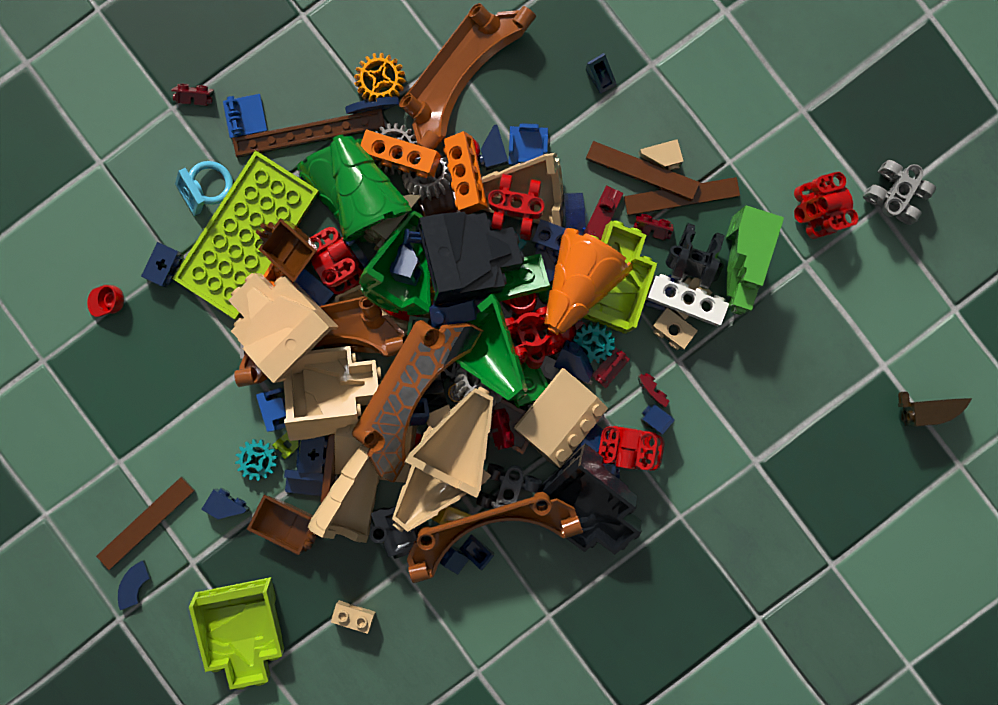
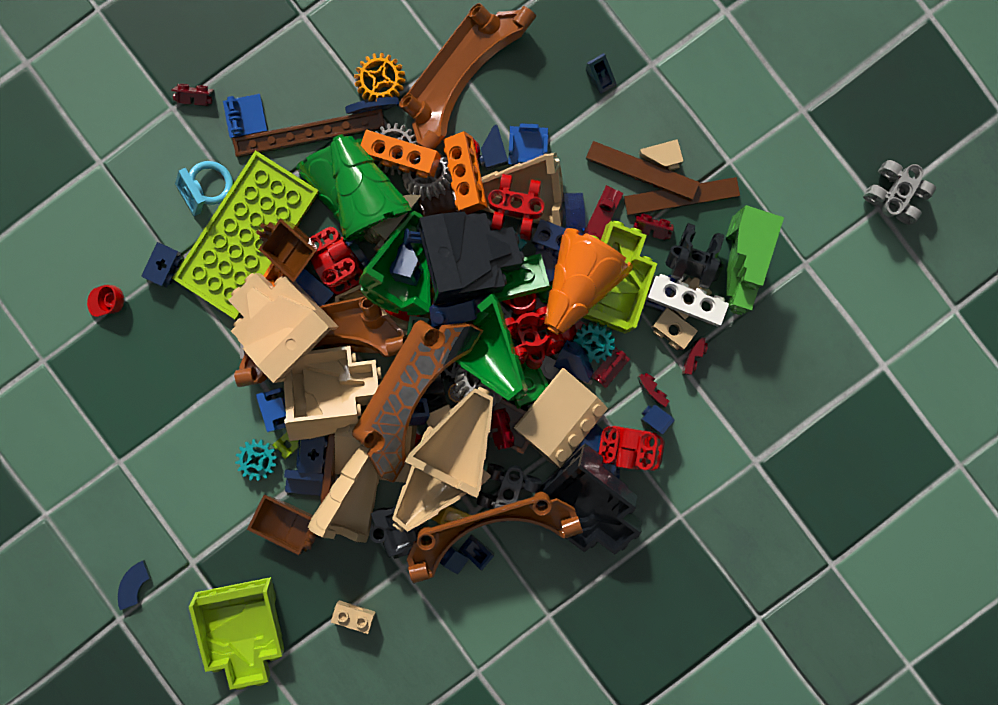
(145, 523): reddish brown tile -> none
(222, 505): dark blue slope -> none
(697, 350): none -> dark red slope
(825, 205): red piece -> none
(930, 412): dark brown piece -> none

